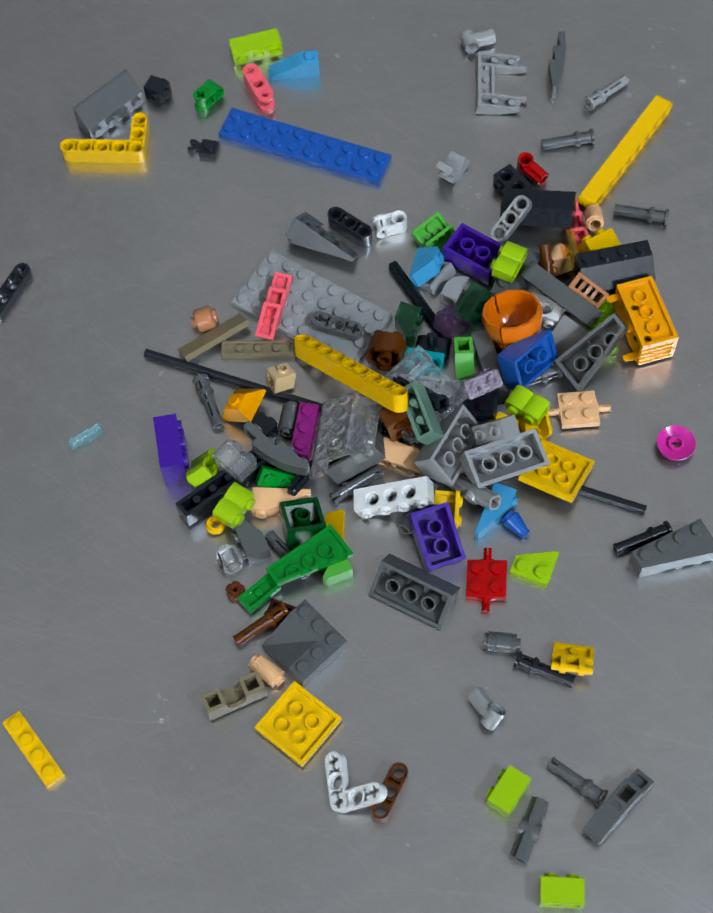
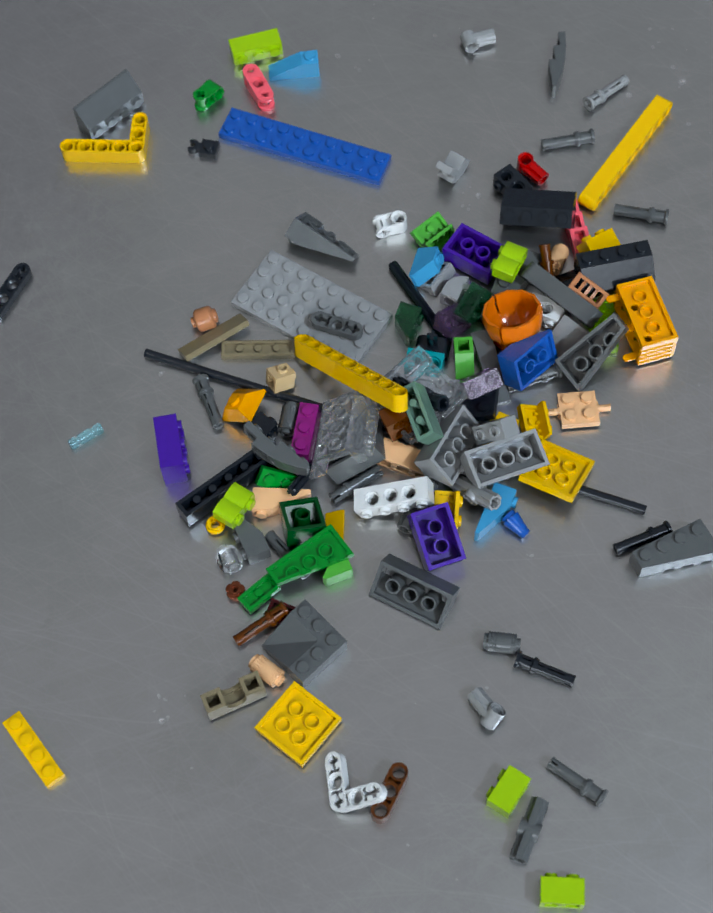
(157, 89): black brick -> none
(202, 469): lime brick -> none
(234, 460): clear brick -> none
(274, 306): coral slope -> none
(349, 226): black beam -> none
(386, 349): reddish brown brick -> none
(486, 66): light grey wedge -> none
(486, 580): red plate -> none
(519, 214): light grey beam -> none
(527, 405): lime brick -> none
(534, 567): lime wing -> none
(571, 247): clear yellow plate -> none
(572, 654): yellow plate -> none
(594, 218): light nougat head -> none
(617, 806): dark grey slope -> none
(679, 436): dark pink dish -> none

